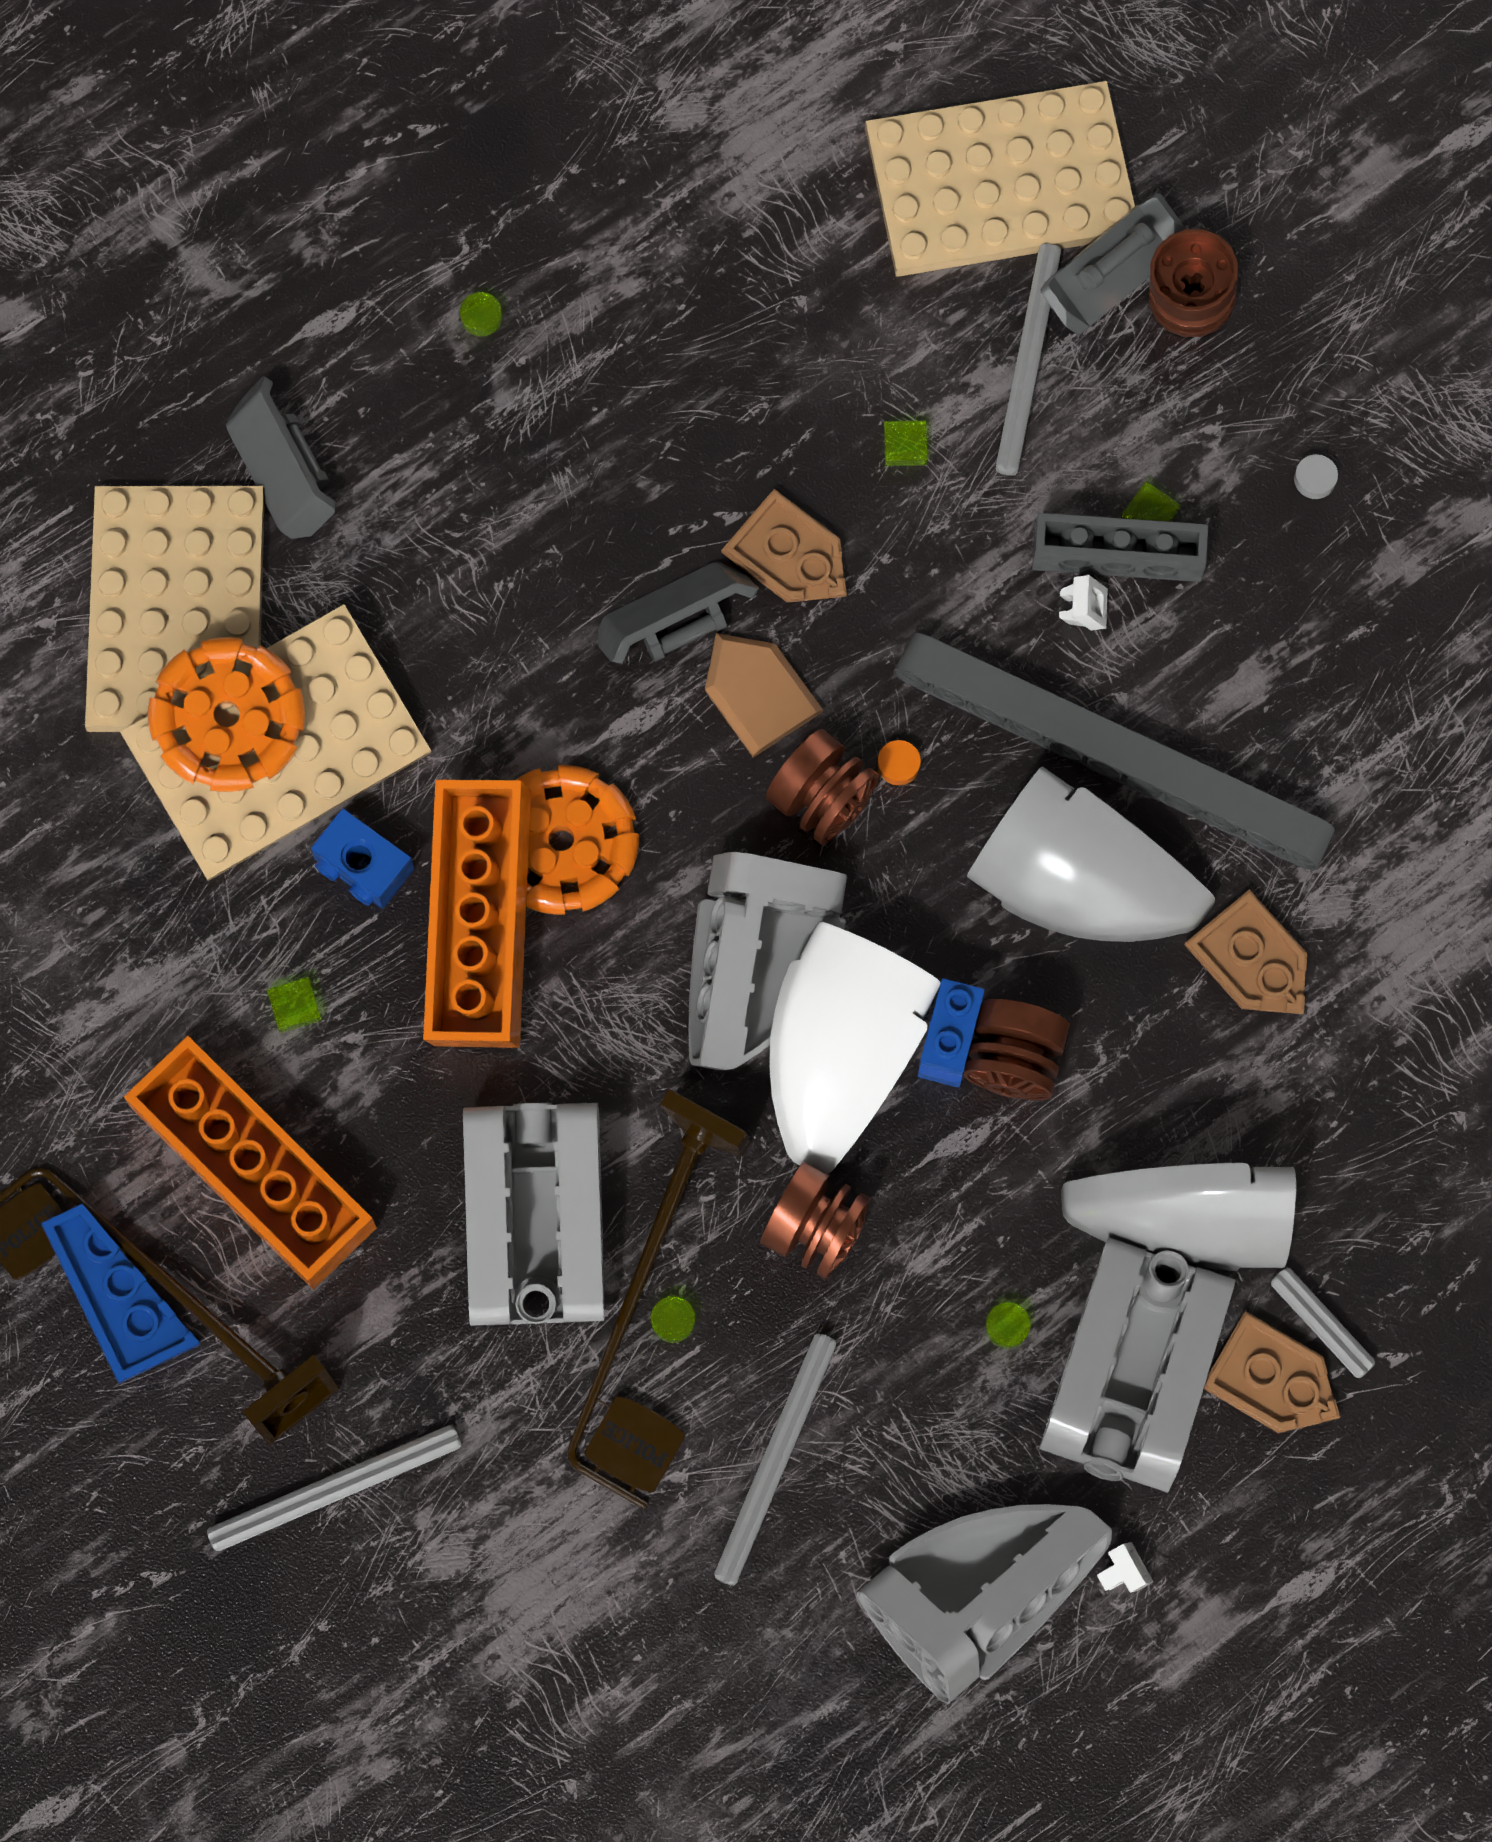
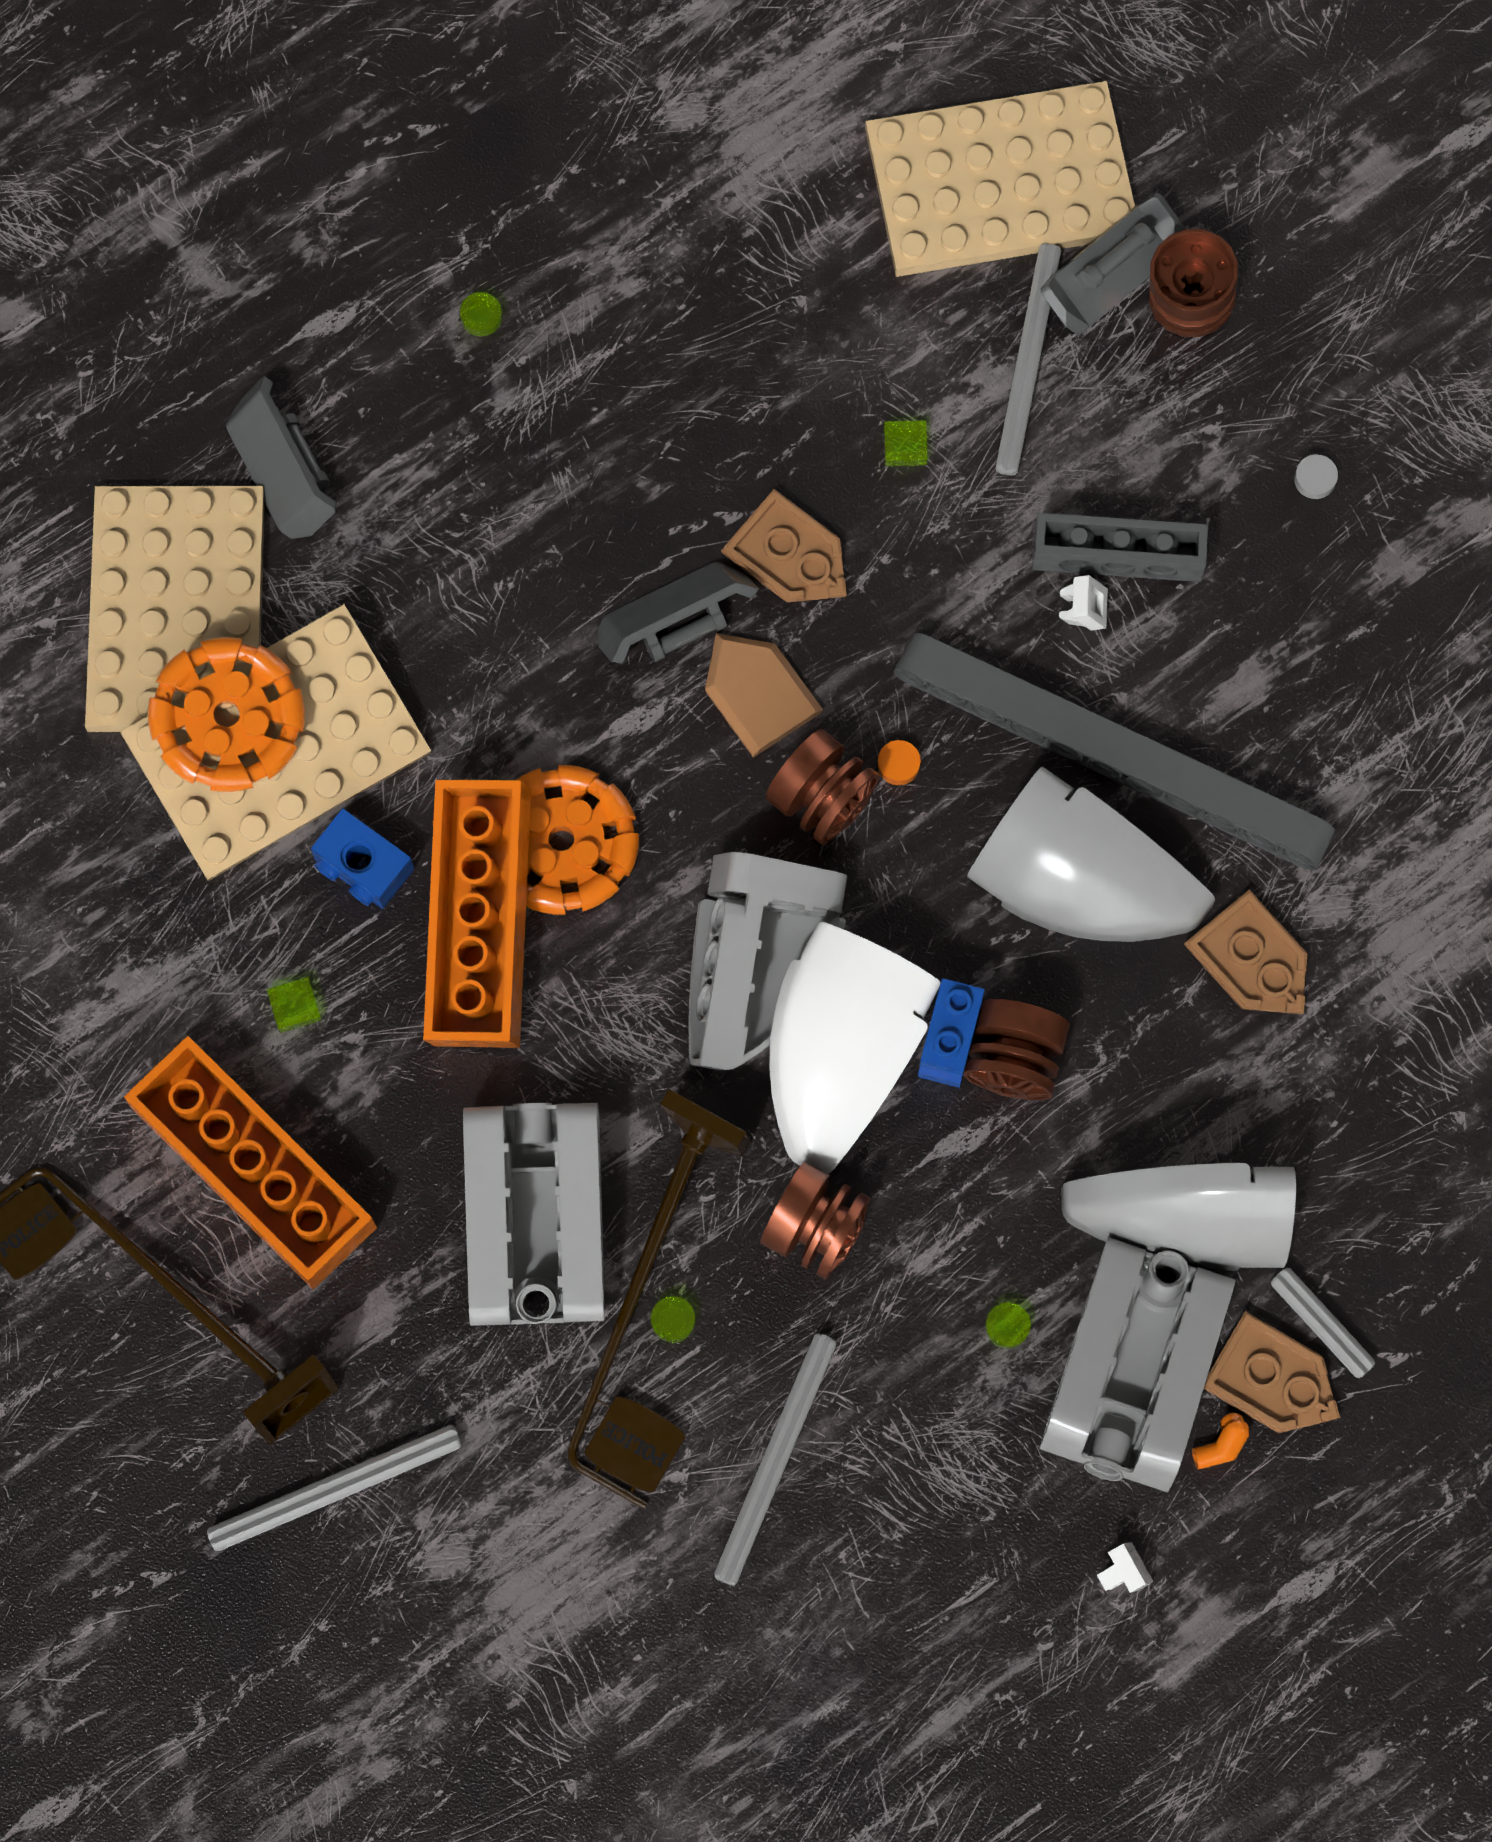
(122, 1308): blue wing -> none
(981, 1589): light grey panel -> none
(1151, 505): clear neon green tile -> none
(1228, 1445): none -> orange arm

